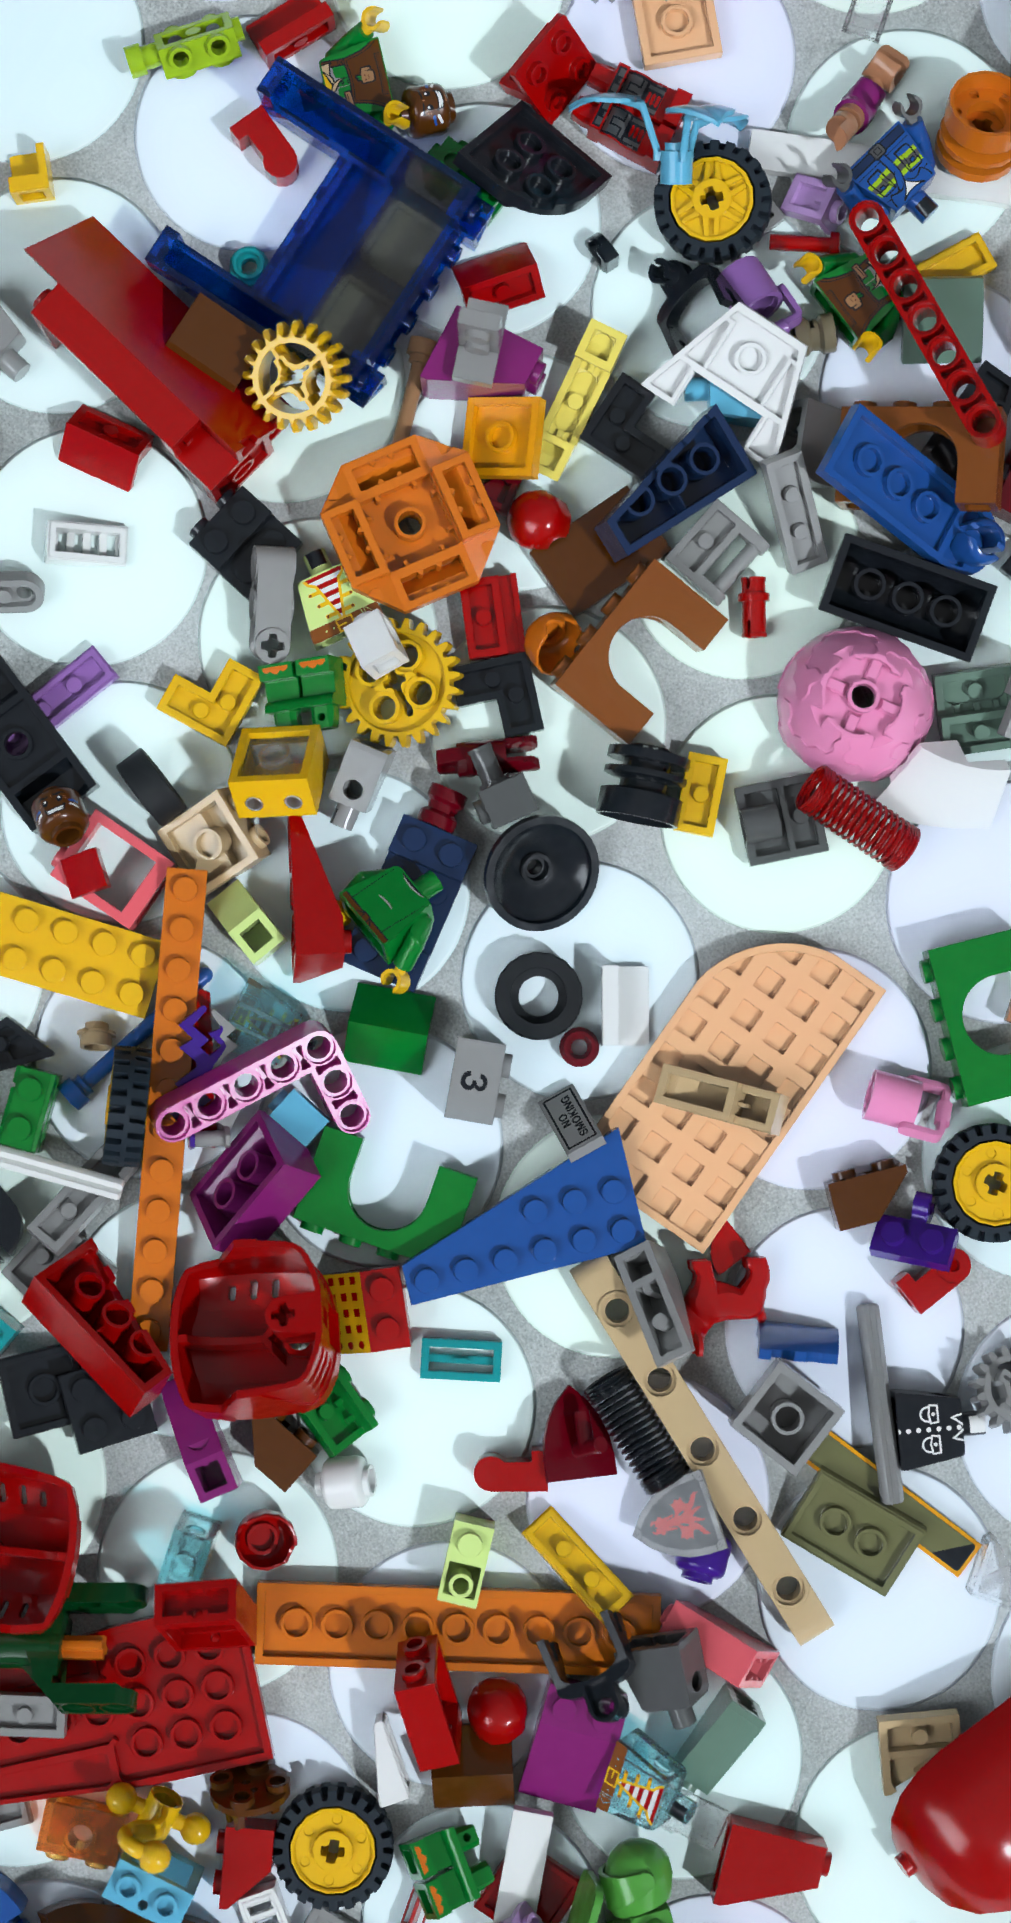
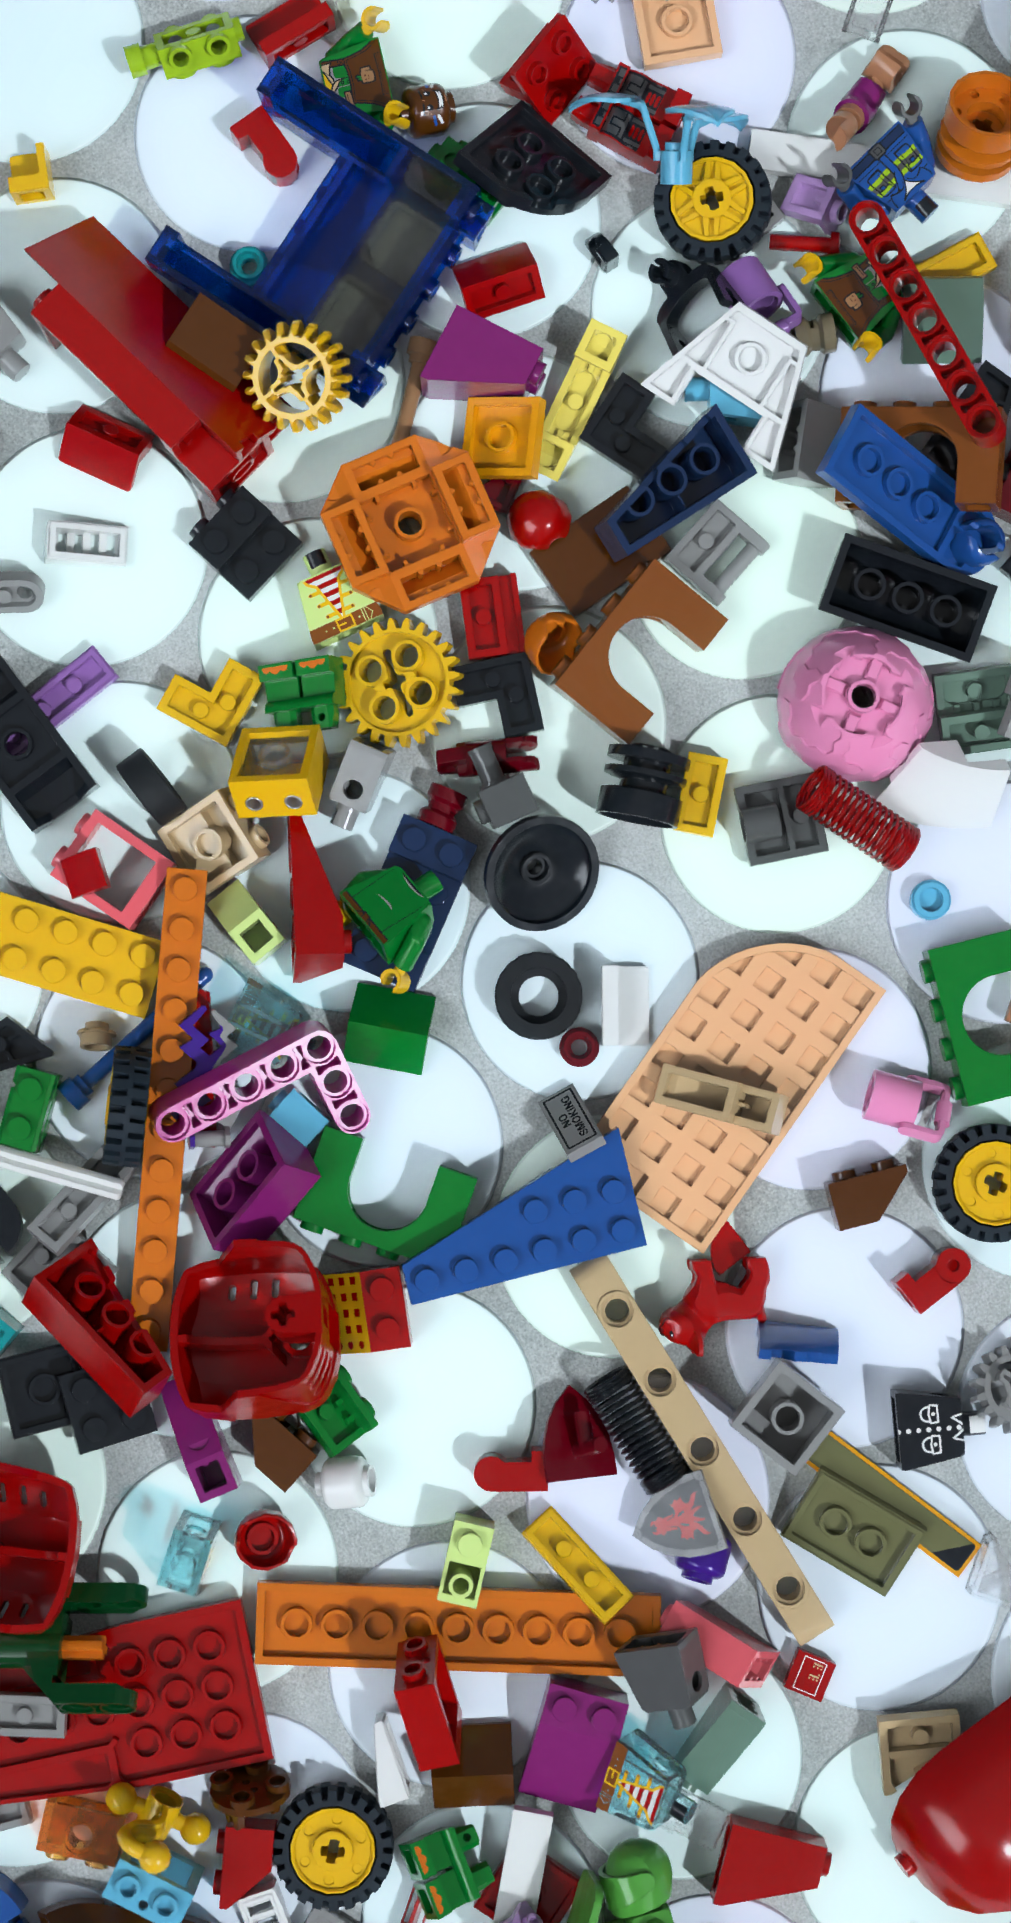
(60, 816): reddish brown head -> none
(196, 1610): red window -> none
(271, 600): light grey piece -> none
(376, 643): white brick -> none
(427, 1357): teal tile -> none
(476, 1081): light grey brick -> none
(480, 341): light grey bracket -> none
(497, 1710): red hair -> none
(602, 1688): black piece -> none
(656, 1301): light grey slope -> none
(753, 606): red pin -> none
(794, 511): light grey plate -> none
(809, 1674): none -> red tile
(880, 1404): light grey axle -> none
(915, 1239): dark purple plate -> none
(930, 900): none -> medium azure tile

